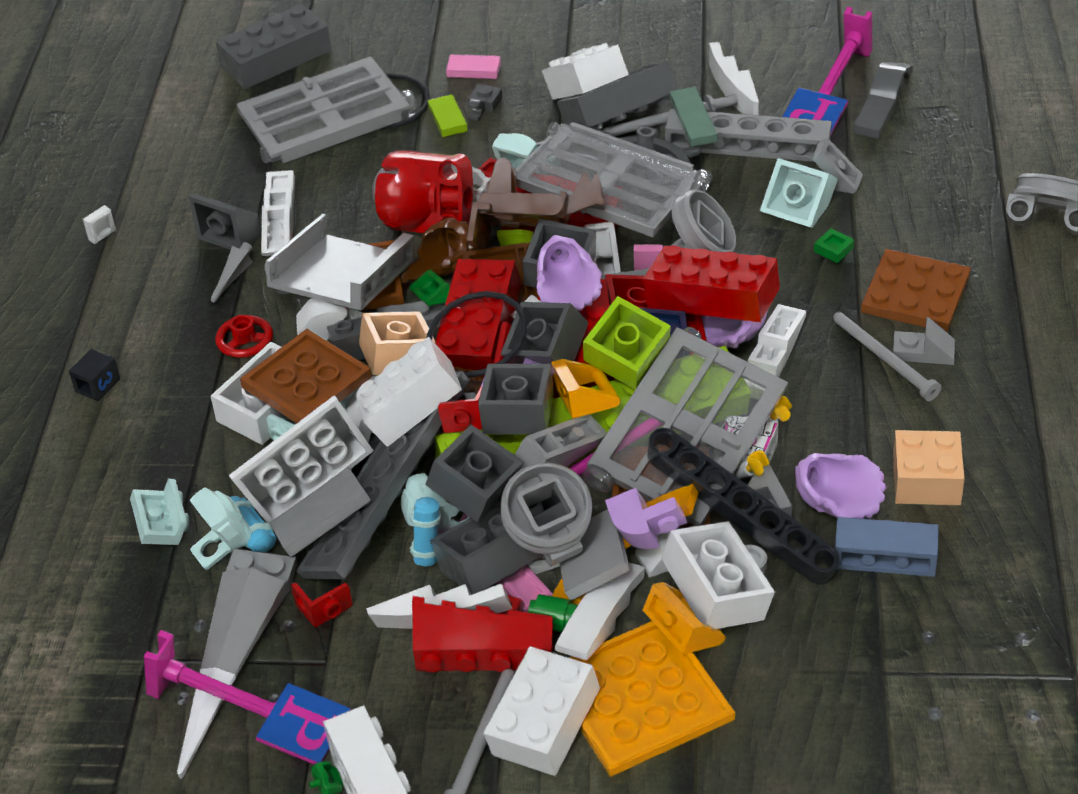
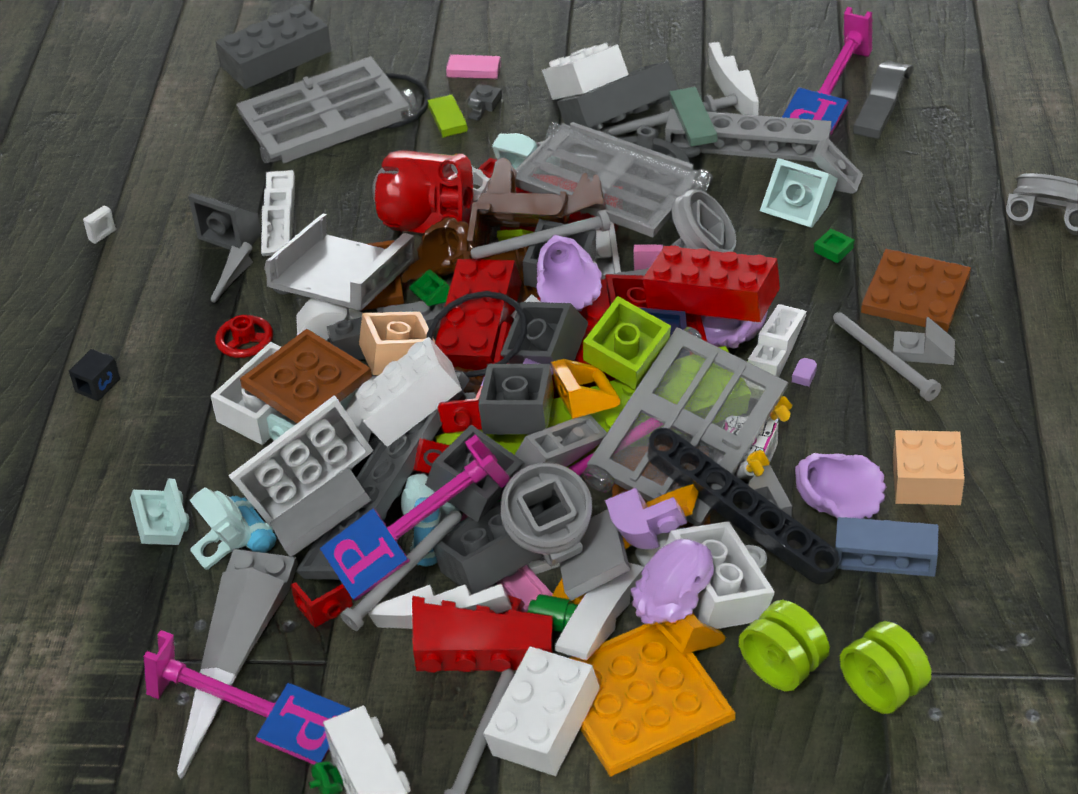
(354, 616): none -> light grey bar
(370, 550): none -> piece
(427, 453): none -> red tile
(600, 221): none -> light grey bar
(672, 582): none -> lavender piece
(784, 645): none -> lime wheel
(804, 372): none -> lavender piece
(885, 667): none -> lime wheel

